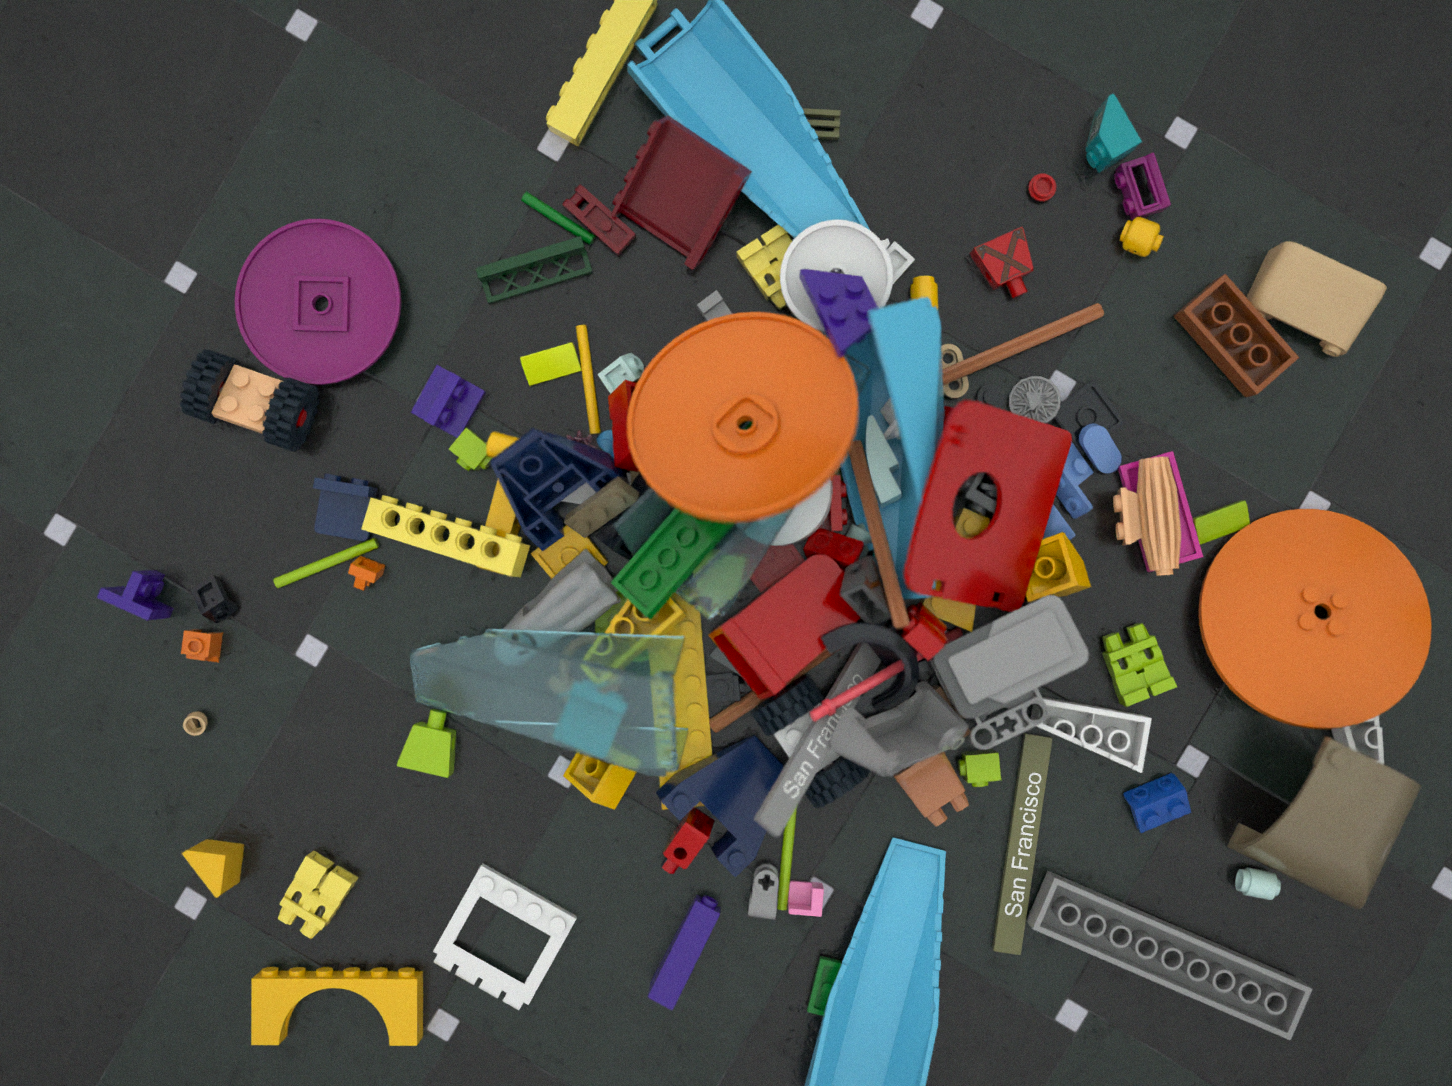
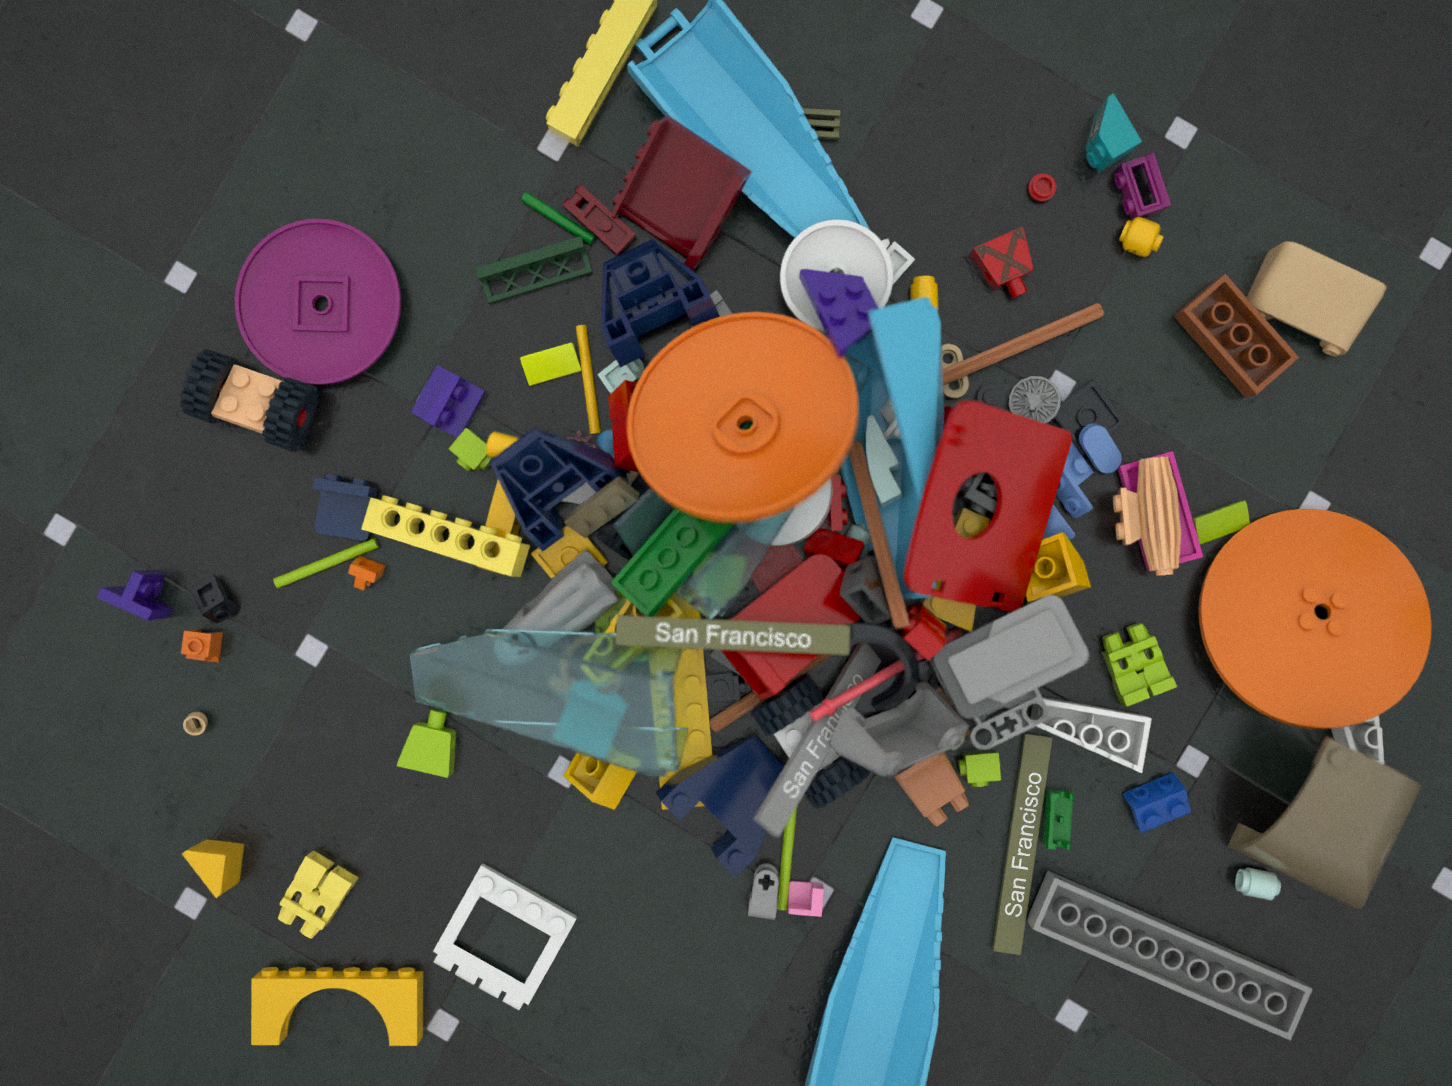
(647, 291): none -> dark blue wedge
(684, 951): dark purple slope -> none
(687, 840): red torso -> none
(733, 635): none -> olive tile
(757, 261): light yellow hips -> none
(822, 985): green plate -> none
(1057, 818): none -> green hinge

